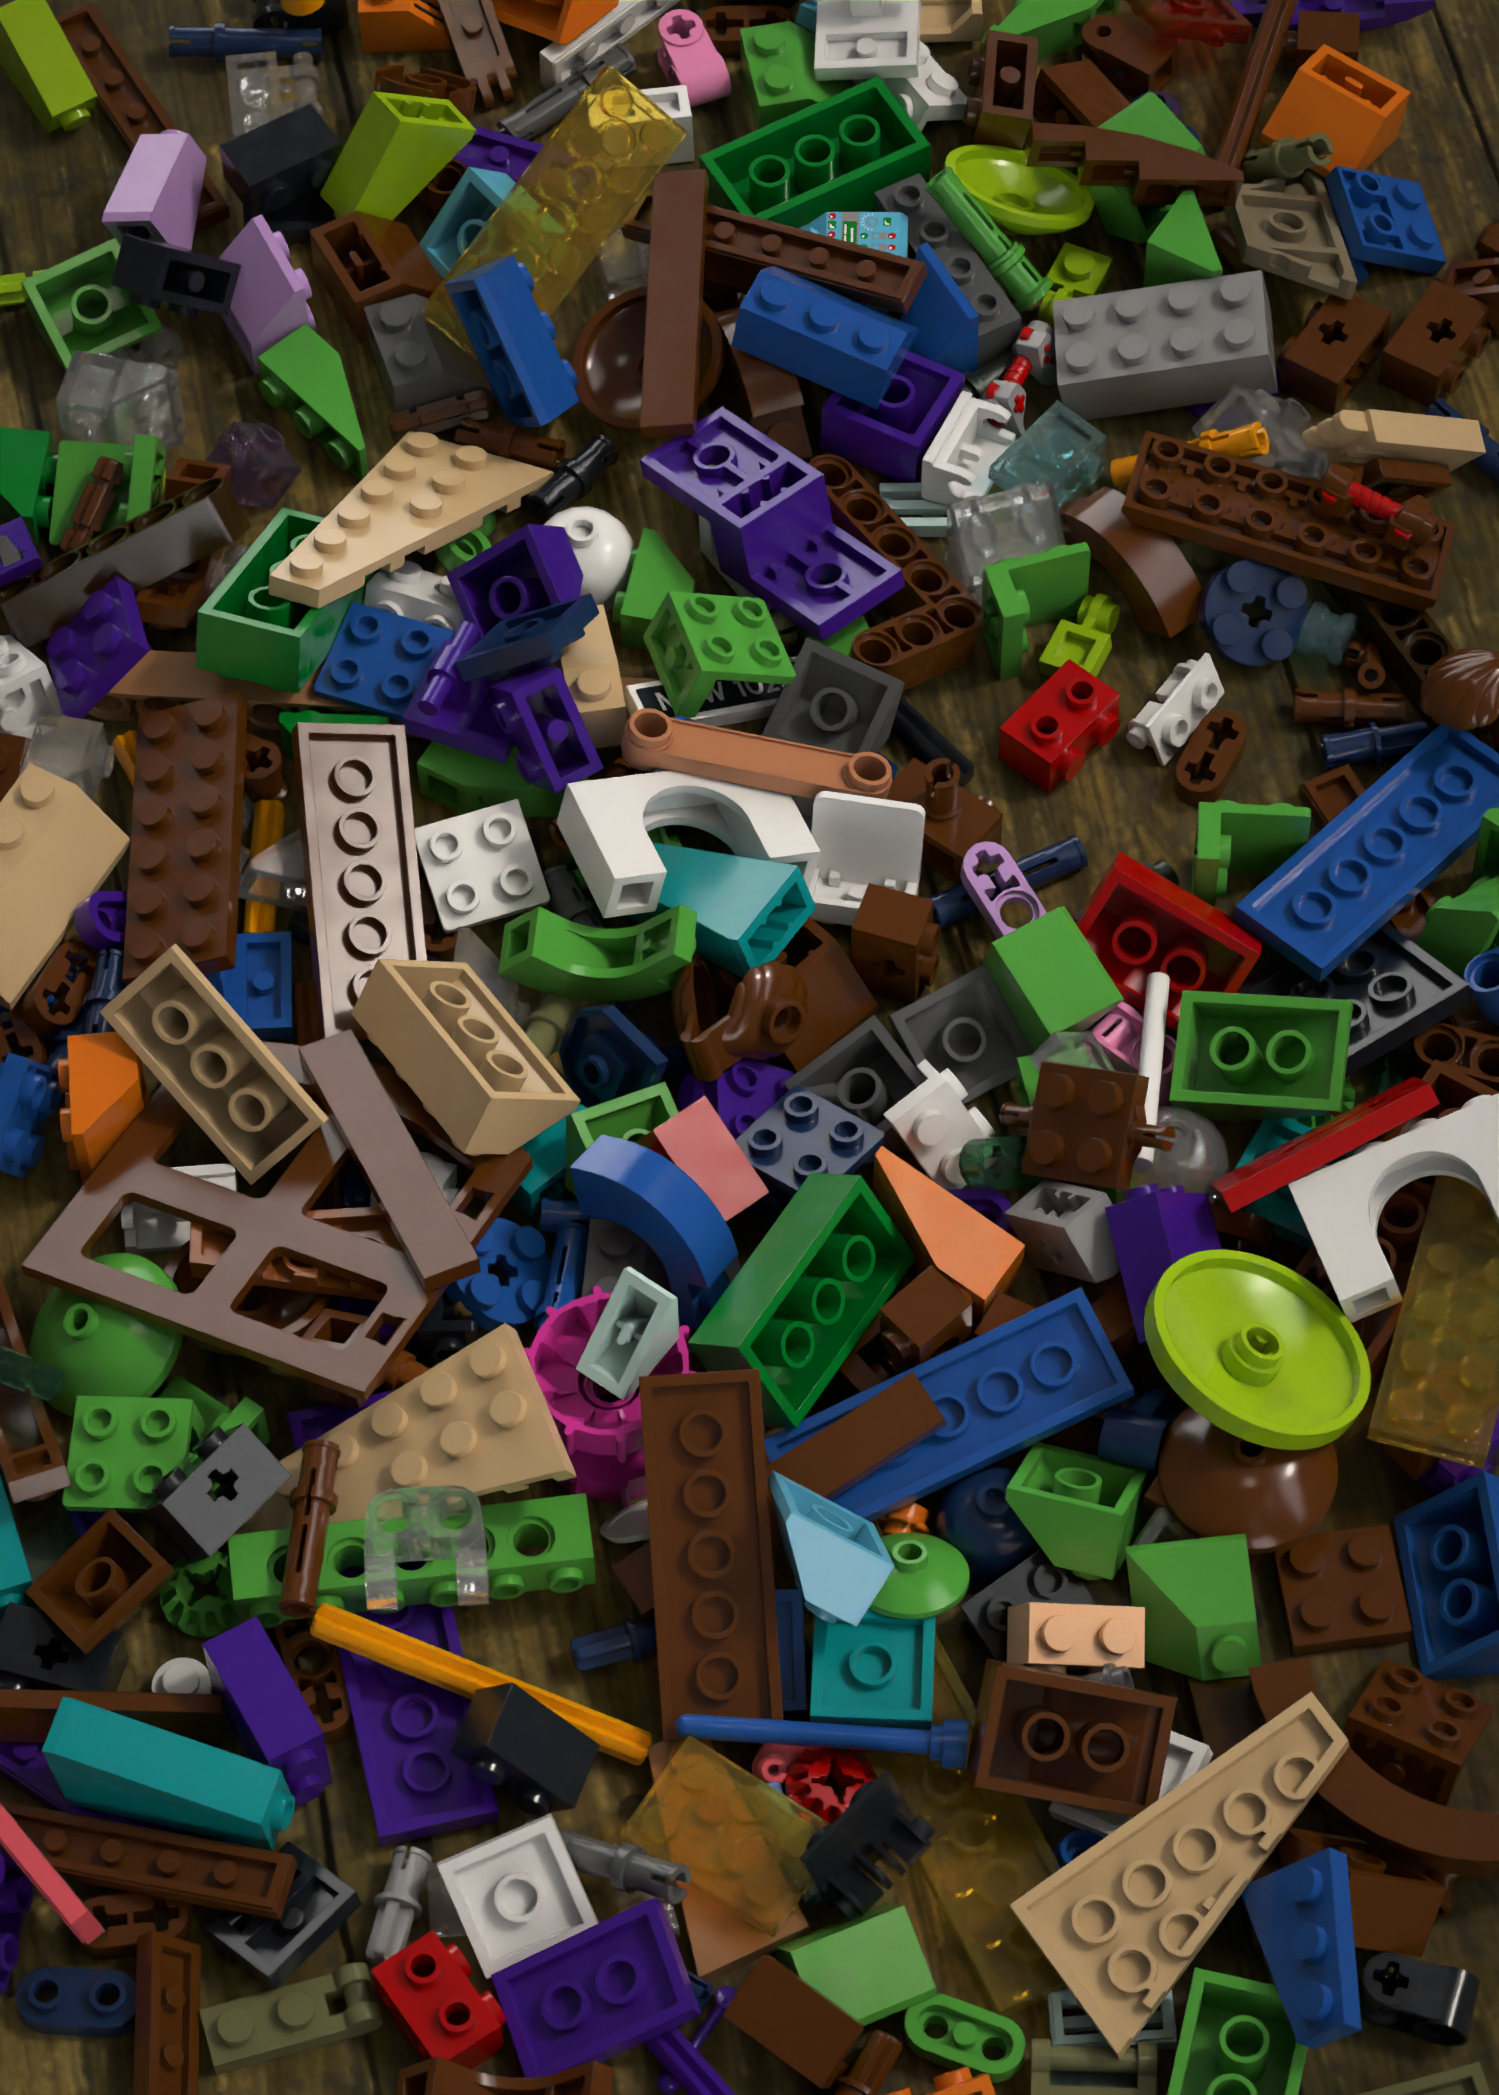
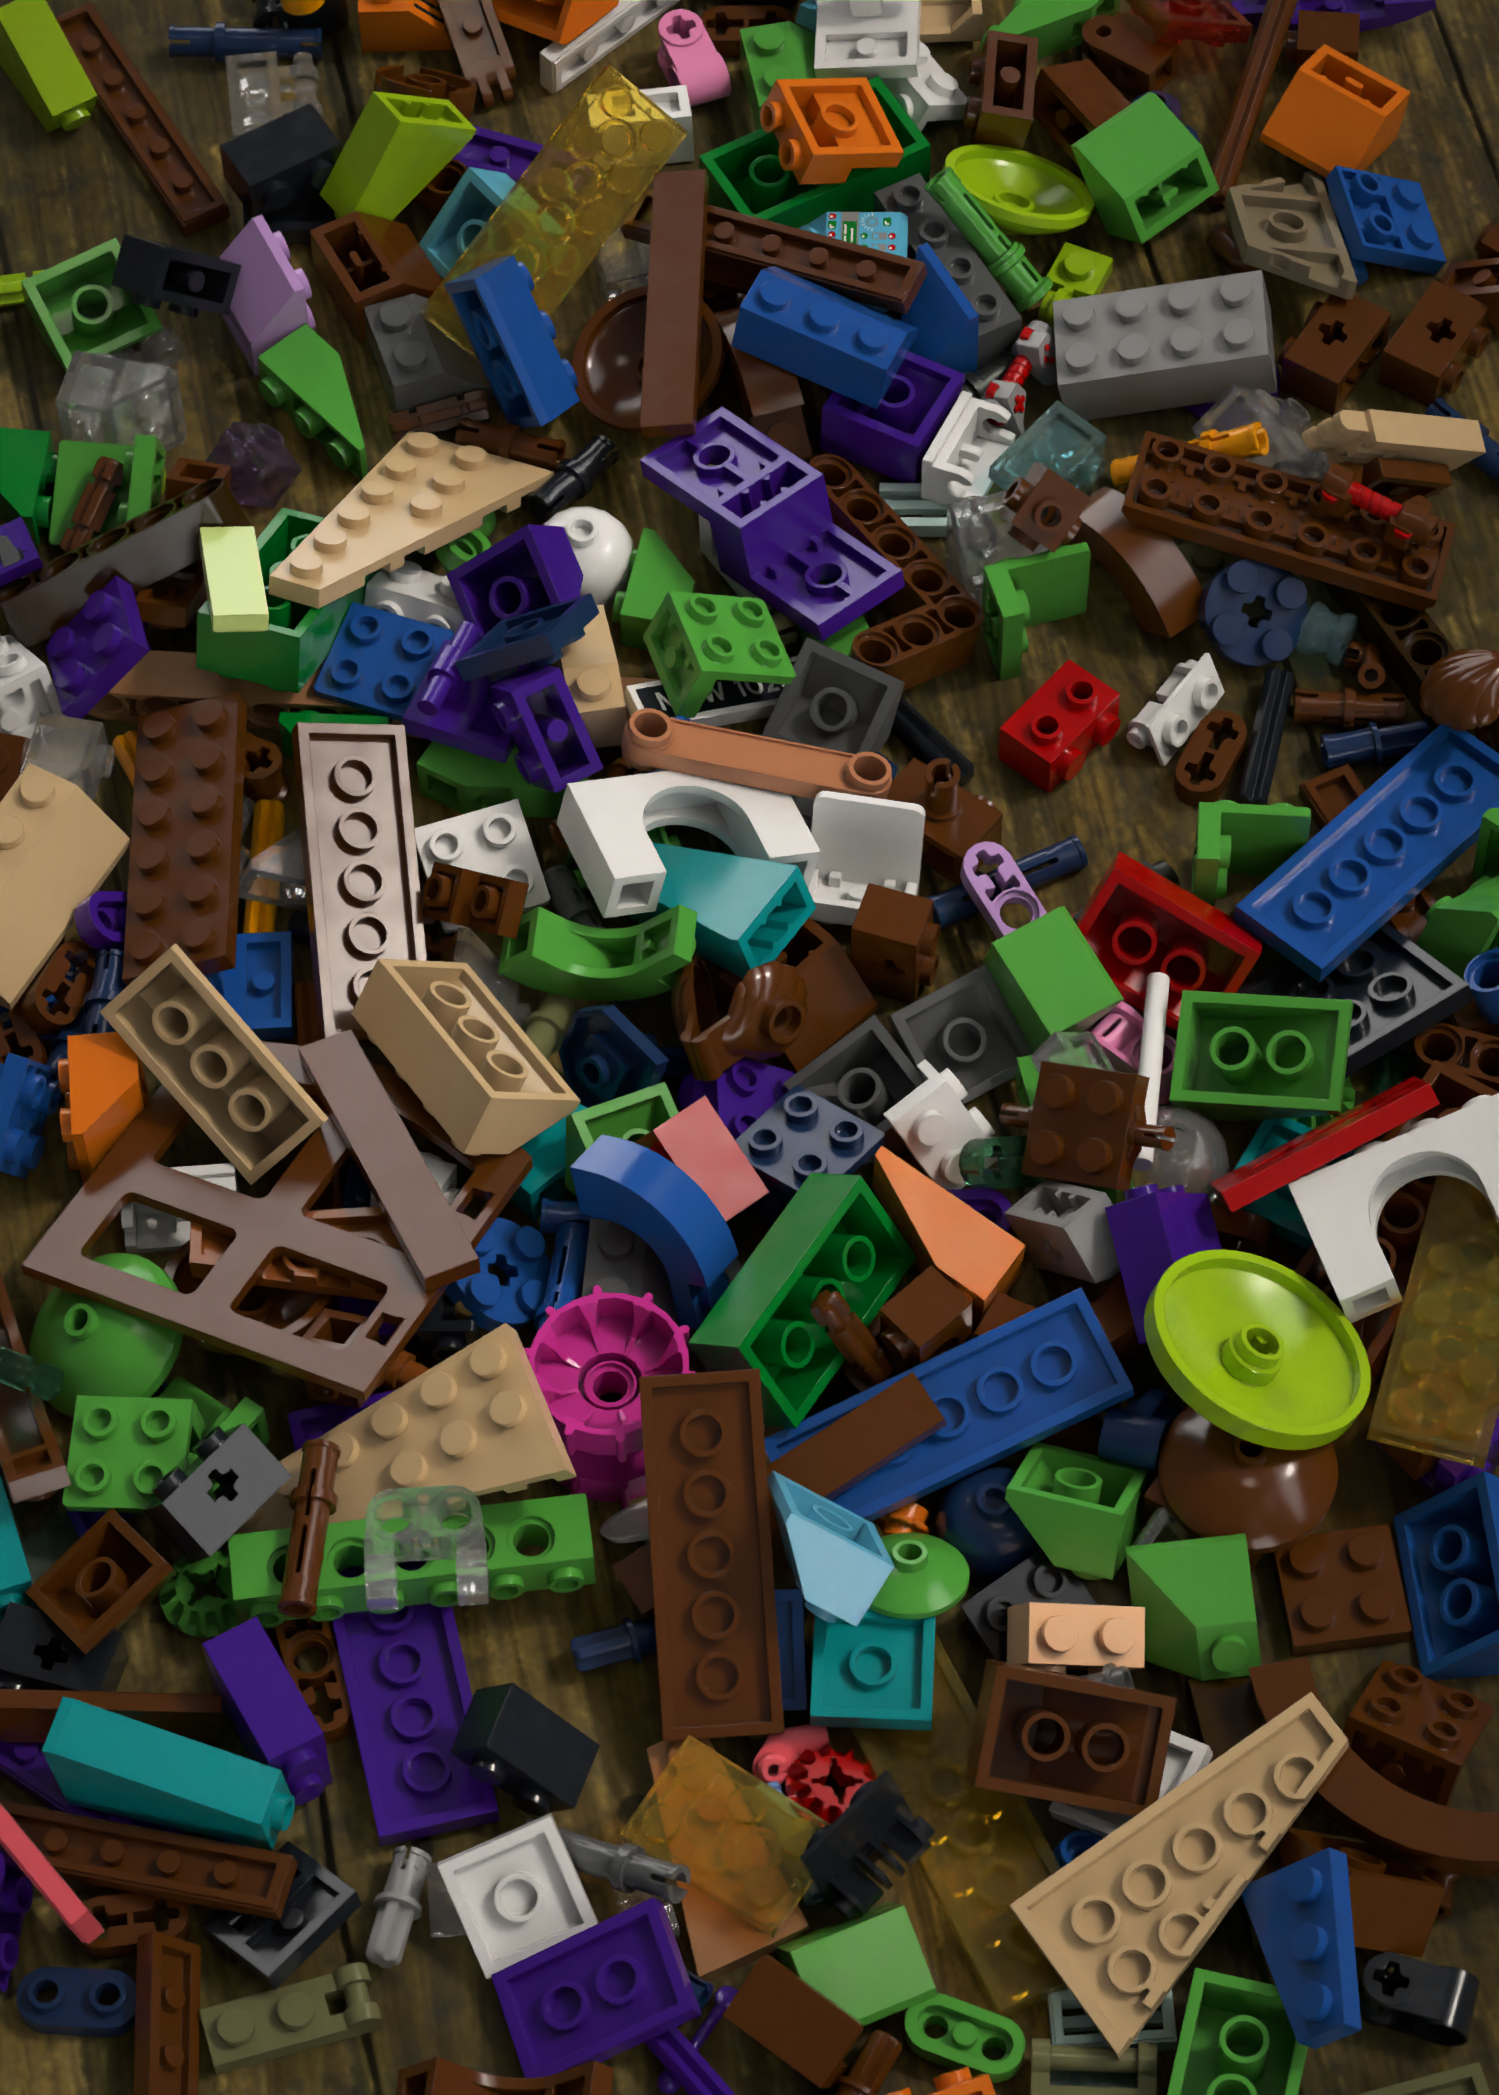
(159, 190): lavender slope -> none
(182, 1676): white plate -> none
(233, 579): none -> yellowish green tile
(437, 2004): red brick -> none
(466, 1676): light orange axle -> none
(474, 900): none -> reddish brown slope
(559, 100): dark grey pin -> none
(631, 1334): light aqua slope -> none
(829, 128): none -> orange plate
(851, 1337): none -> reddish brown axle
(942, 1743): blue piece -> none
(1044, 492): none -> reddish brown brick
(1083, 642): lime plate -> none
(1150, 167): reddish brown slope -> none
(1181, 246): bright green slope -> none
(1266, 737): none -> black axle
(1287, 157): olive pin -> none

